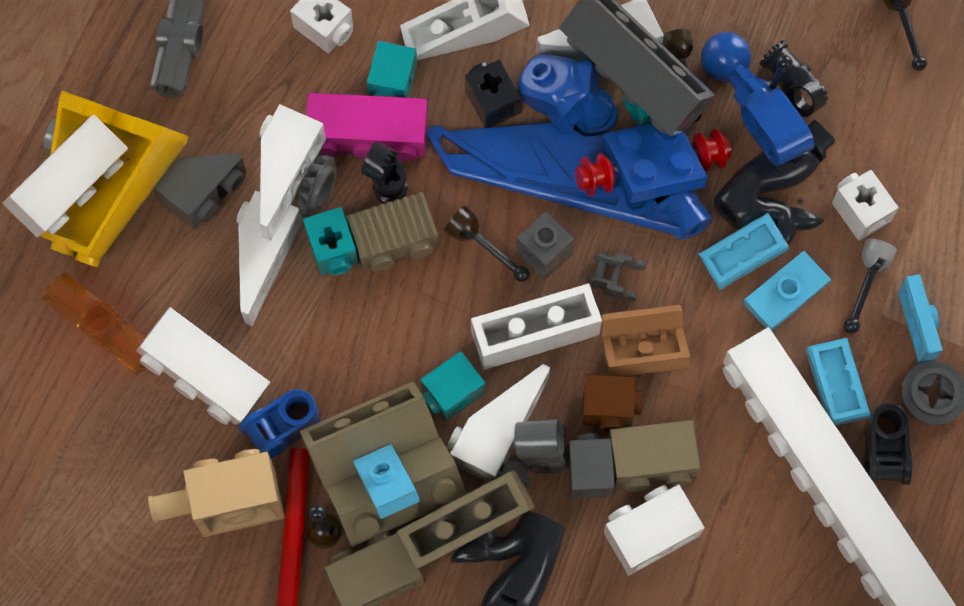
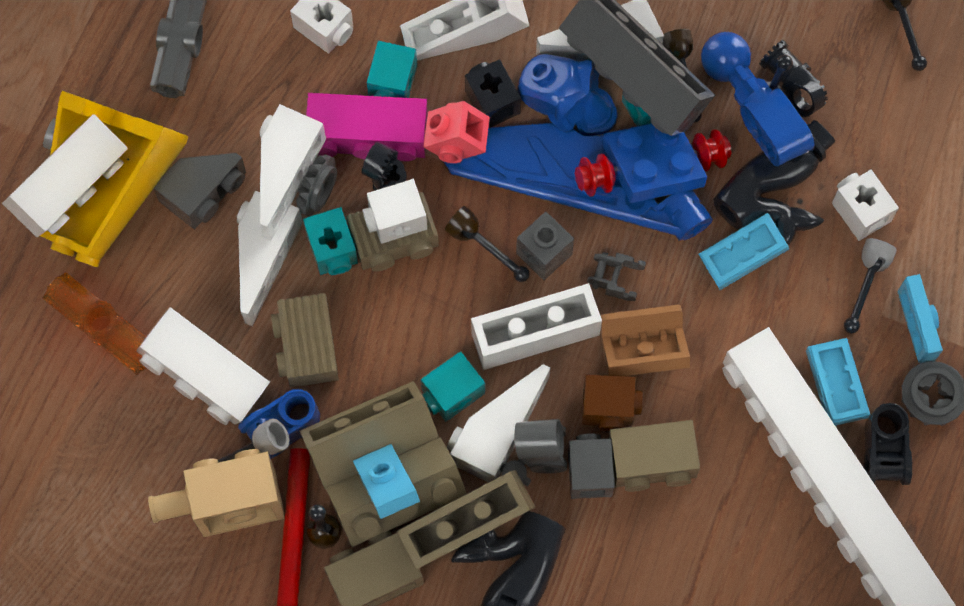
(268, 436): none -> light grey hinge
(306, 340): none -> dark tan brick
(395, 211): none -> white brick
(456, 132): none -> coral brick
(652, 528): white brick -> none
(786, 291): medium azure plate -> none

